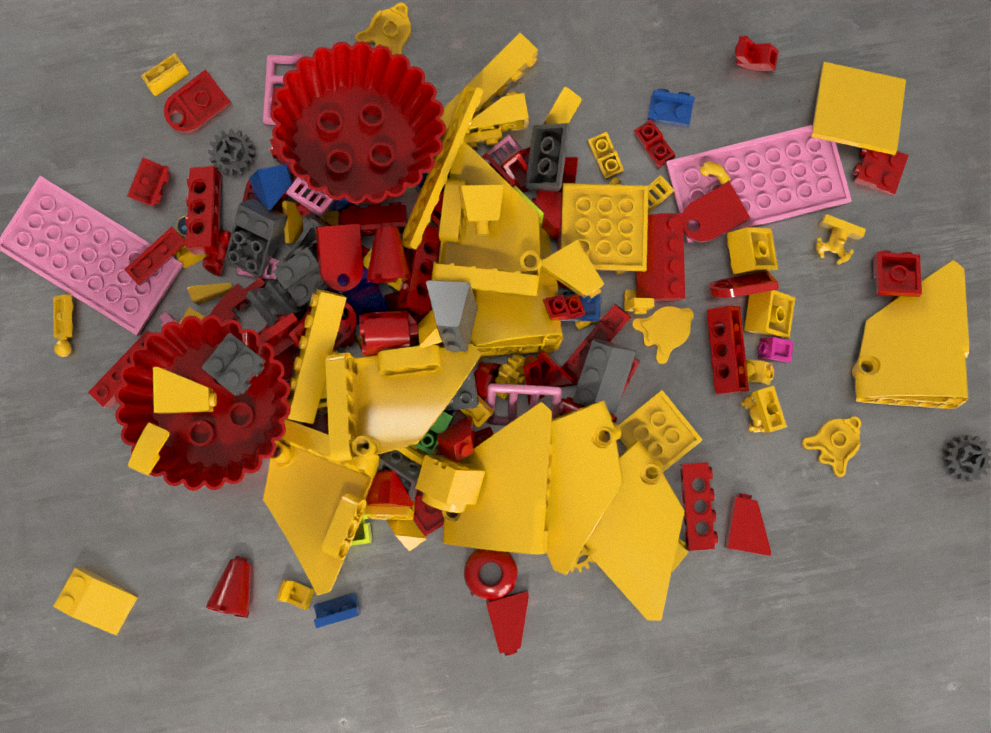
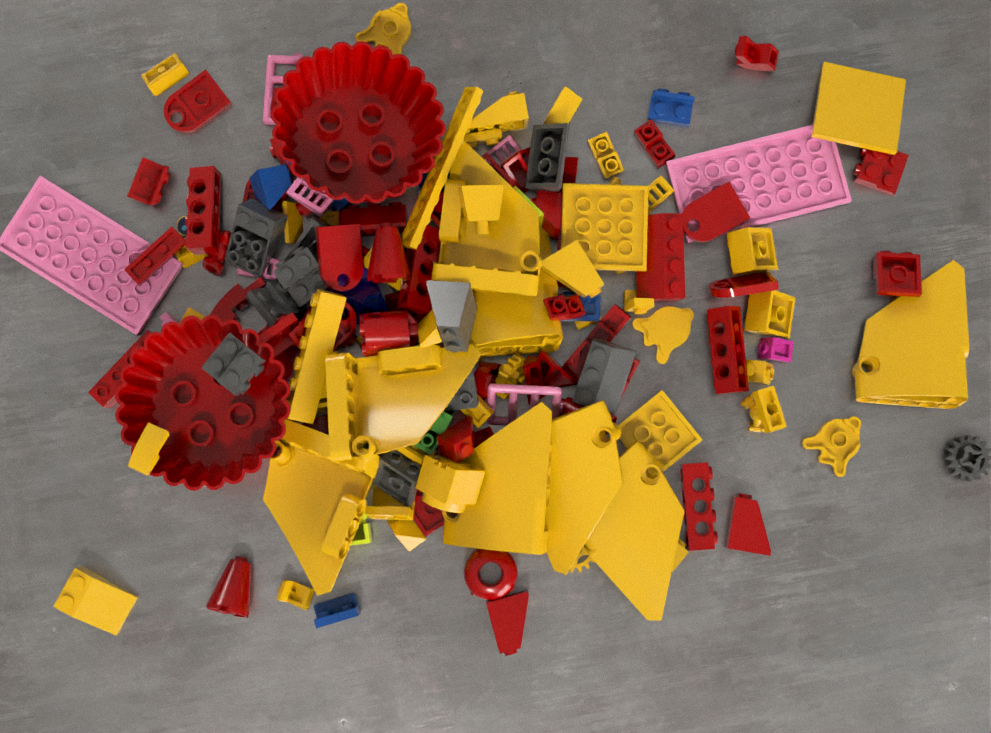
(62, 324): yellow plate -> none
(180, 394): yellow slope -> none
(204, 293): yellow slope -> none
(239, 150): dark grey gear -> none
(388, 491): red slope -> none
(497, 75): yellow brick -> none
(715, 169): yellow arm -> none
(838, 237): yellow piece -> none

